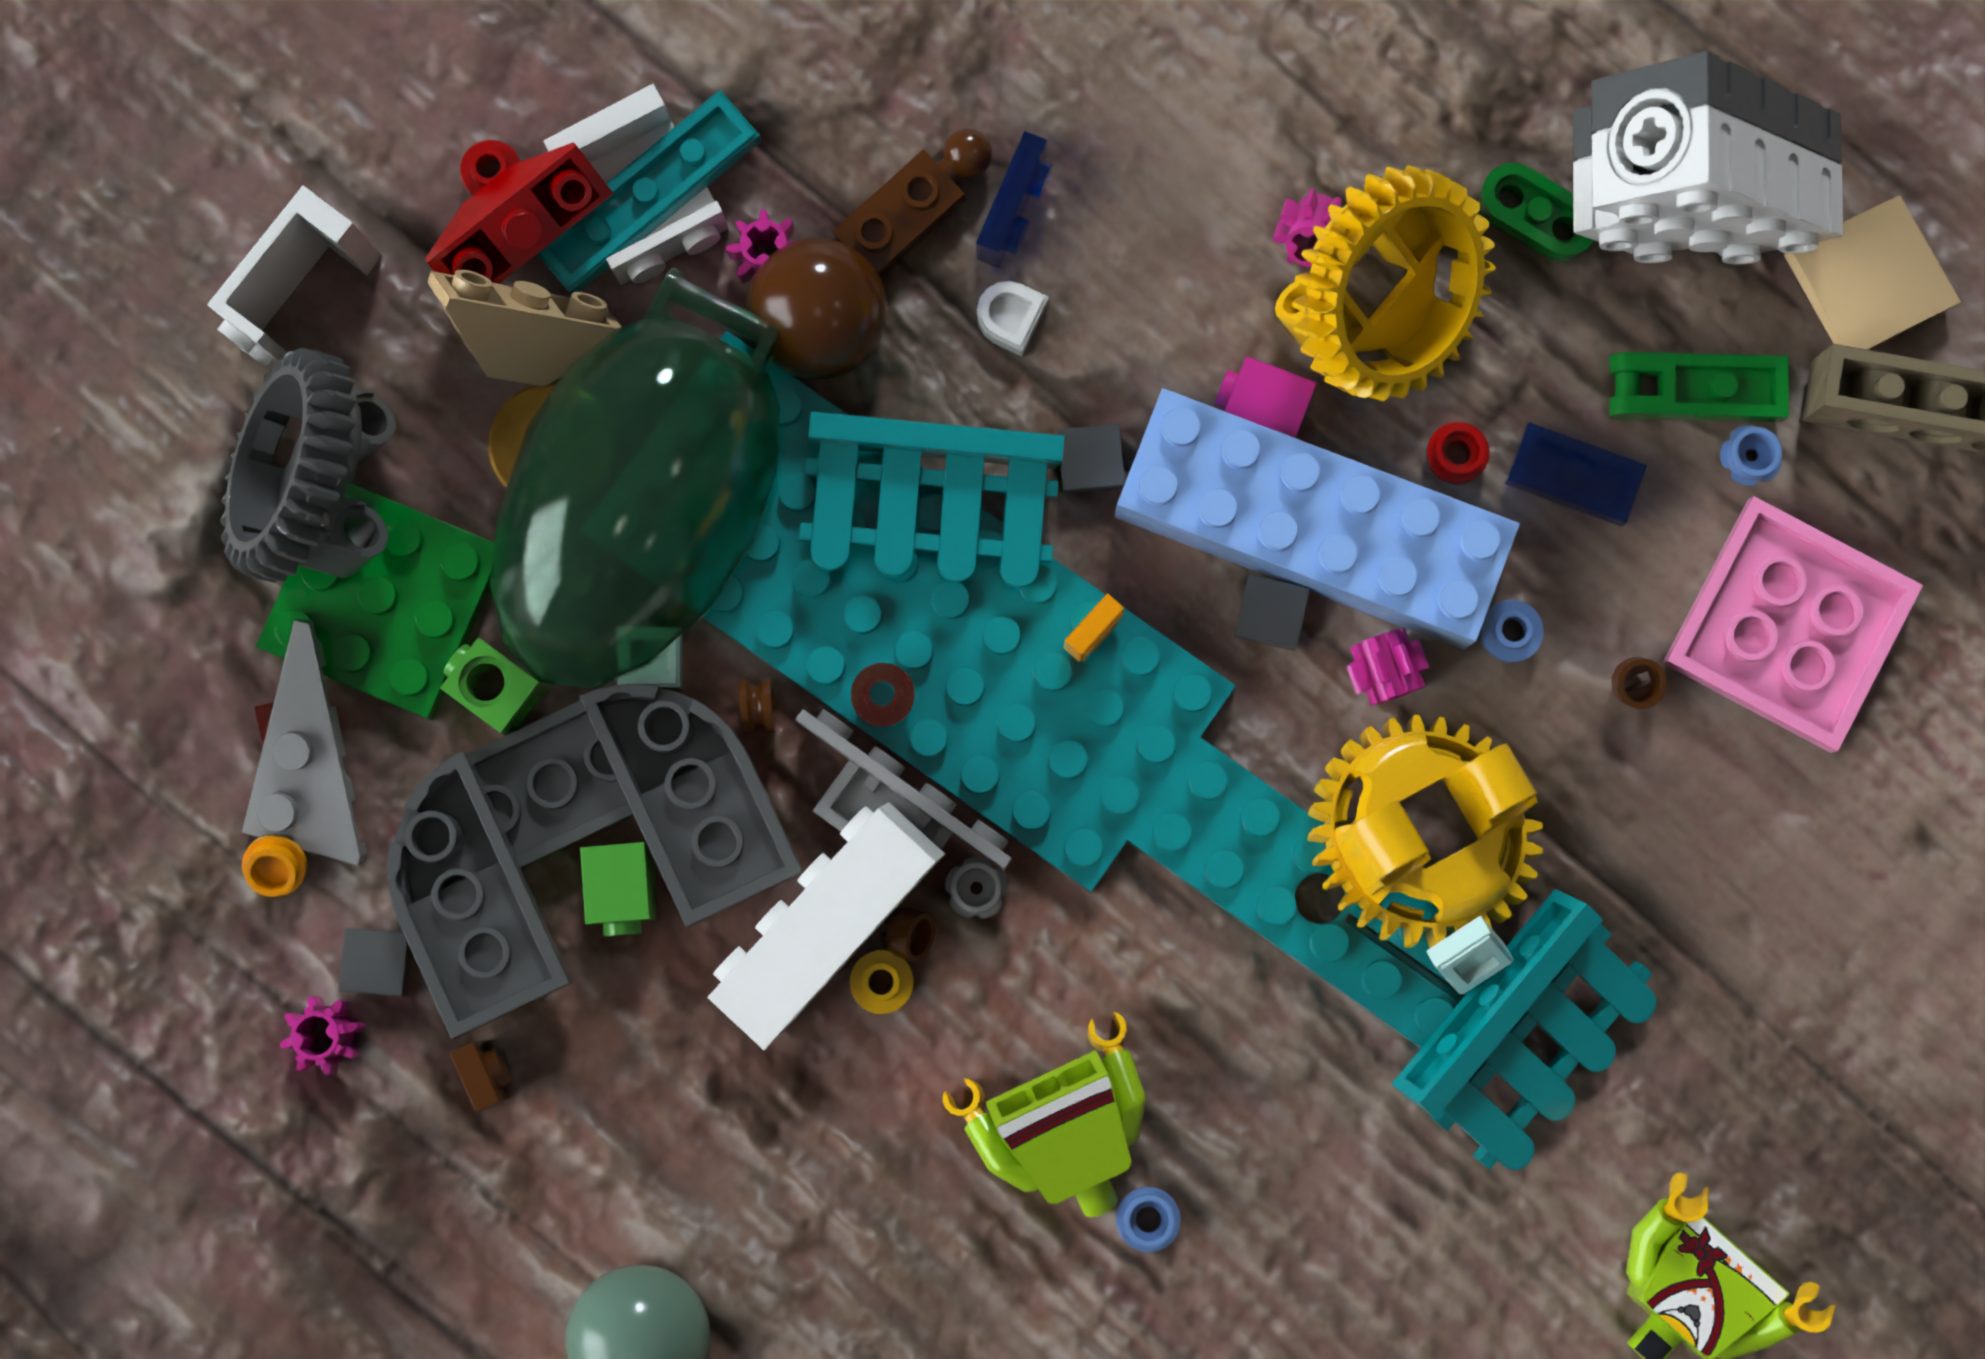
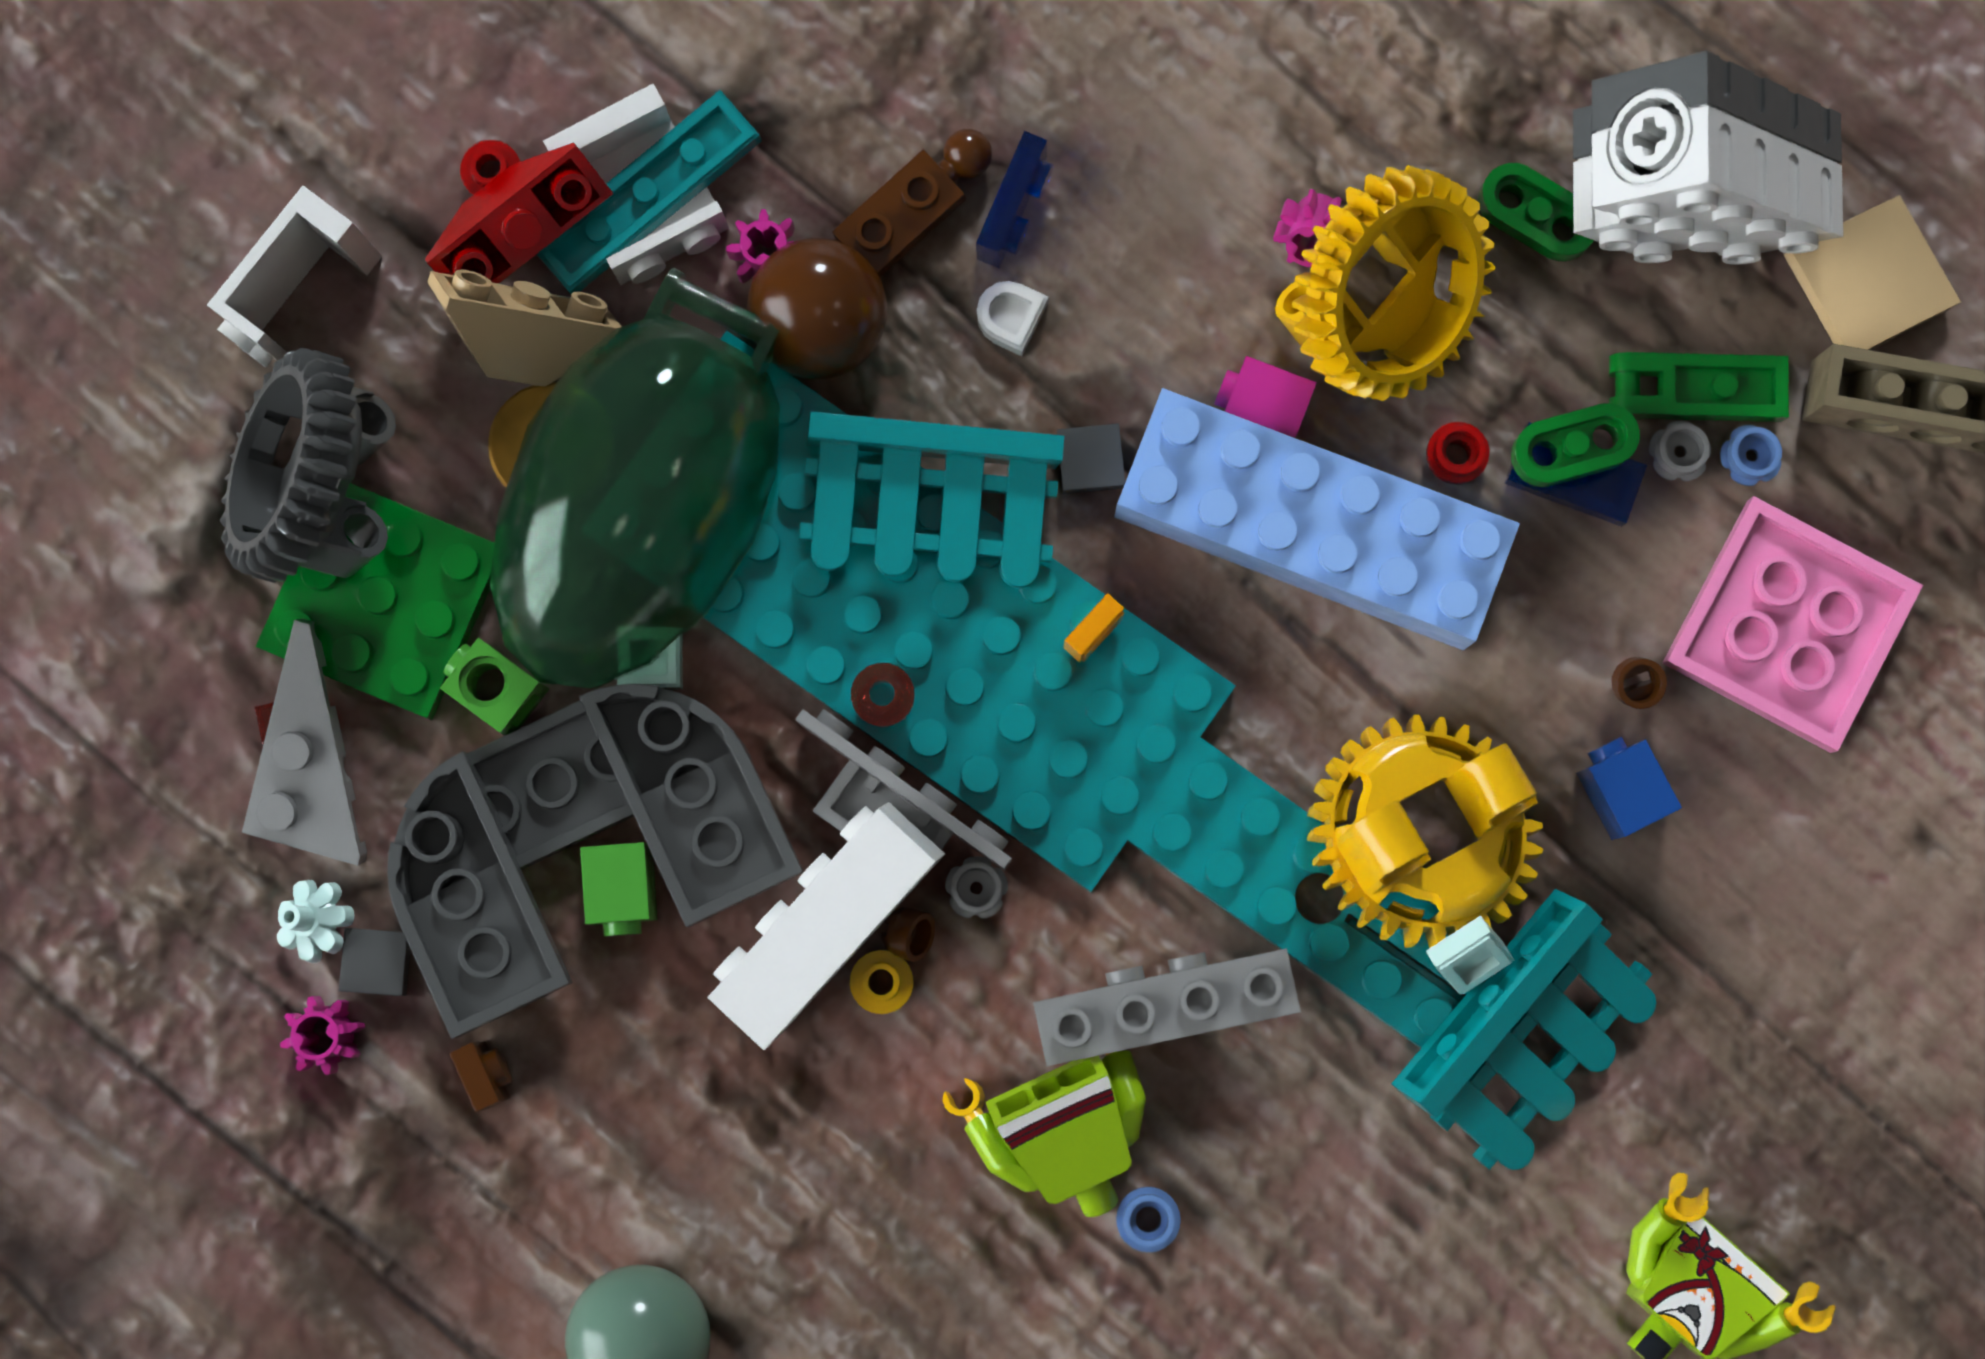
(274, 865): light orange plate -> none
(312, 920): none -> light aqua plant
(757, 705): reddish brown bush -> none
(1166, 1006): none -> light grey bracket
(1271, 612): dark grey tile -> none
(1387, 666): dark pink gear -> none
(1494, 640): medium blue plate -> none
(1572, 444): none -> green plate
(1627, 787): none -> blue brick
(1683, 435): none -> light grey plate

